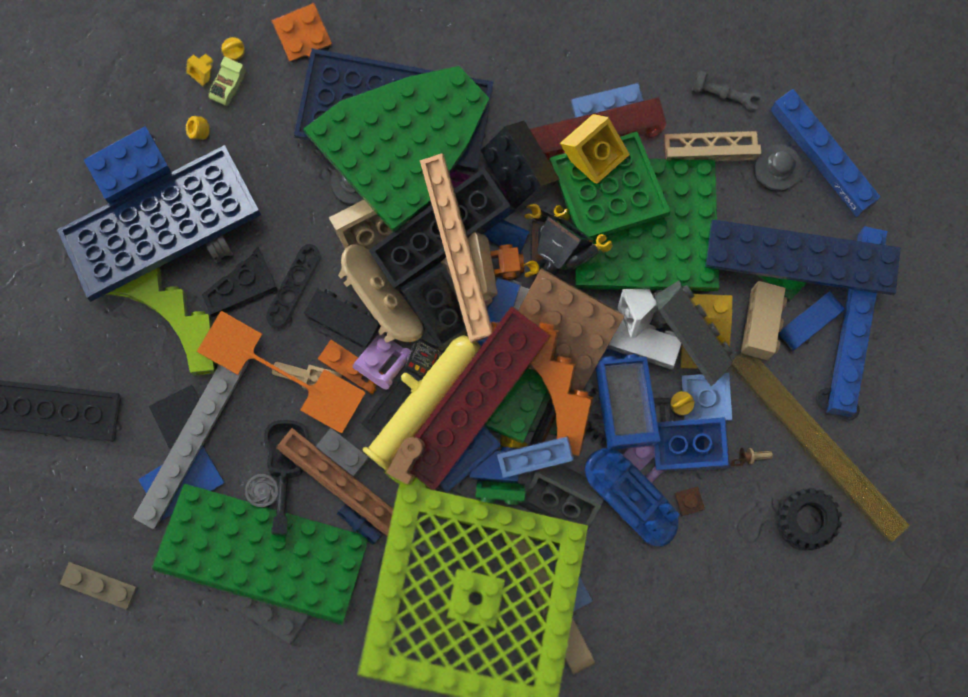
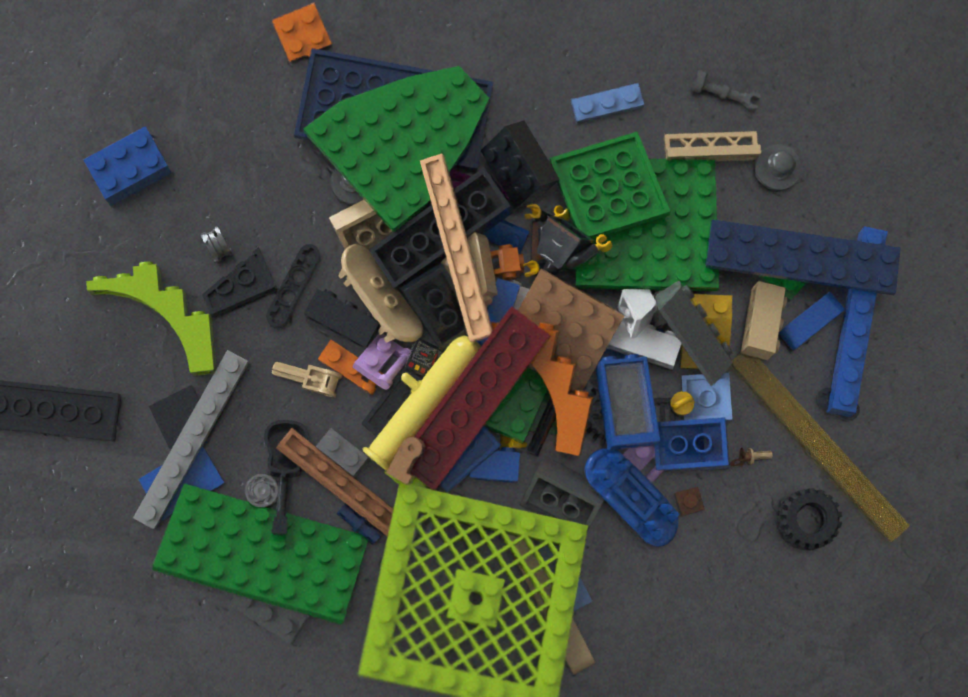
(98, 585): dark tan plate -> none
(158, 223): plate -> none
(197, 128): yellow tile -> none
(199, 68): yellow tile -> none
(227, 81): yellowish green leg -> none
(233, 49): yellow tile -> none
(329, 399): orange hinge -> none
(492, 490): green plate -> none
(535, 457): medium blue plate -> none
(595, 147): yellow slope -> none
(639, 117): clear red brick -> none
(825, 153): blue brick -> none

